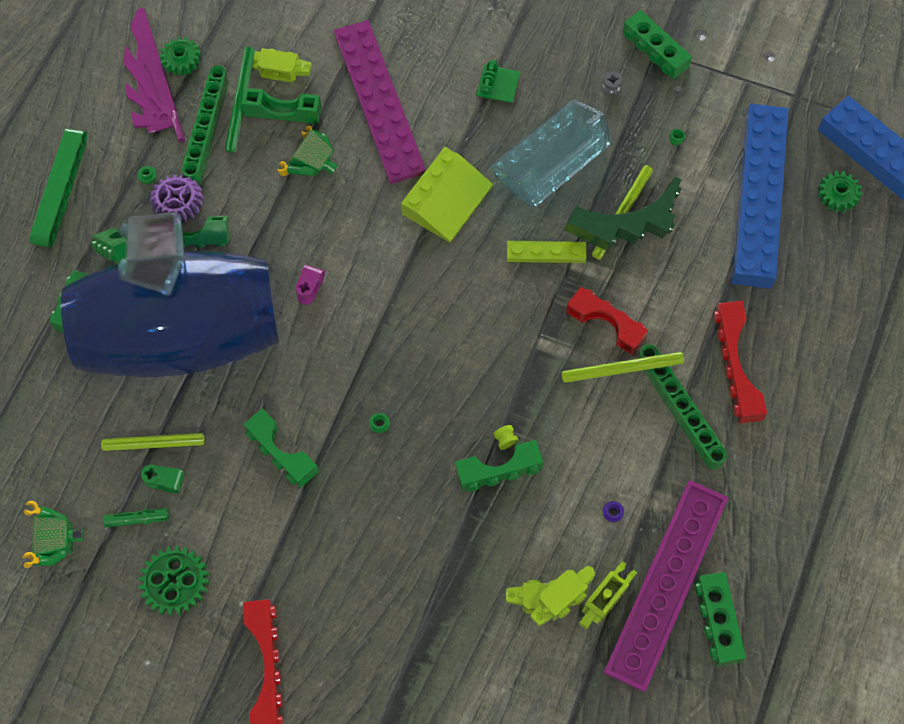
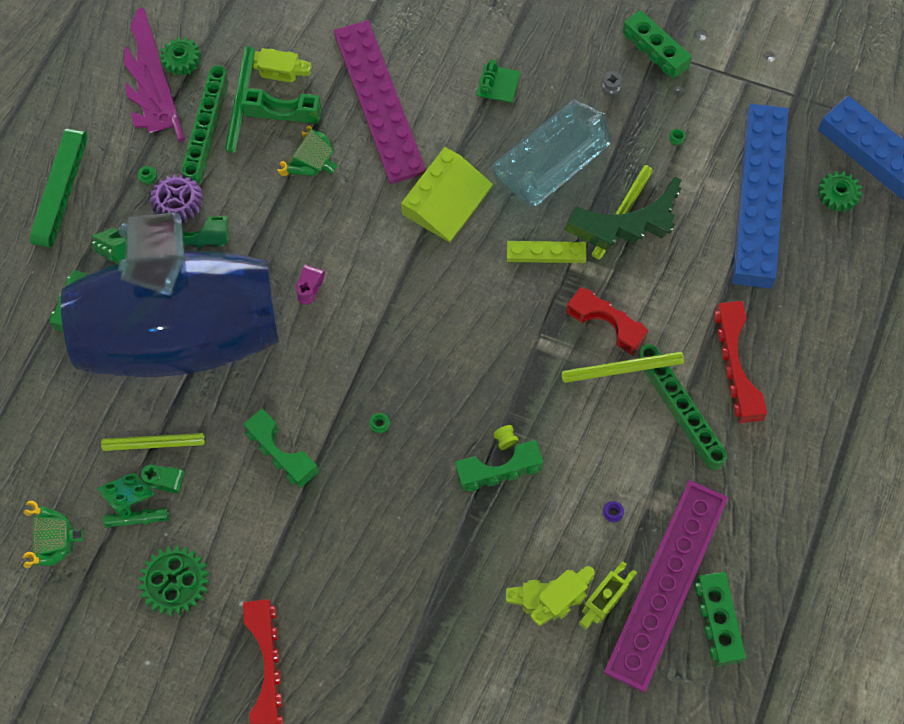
(125, 492): none -> green hinge

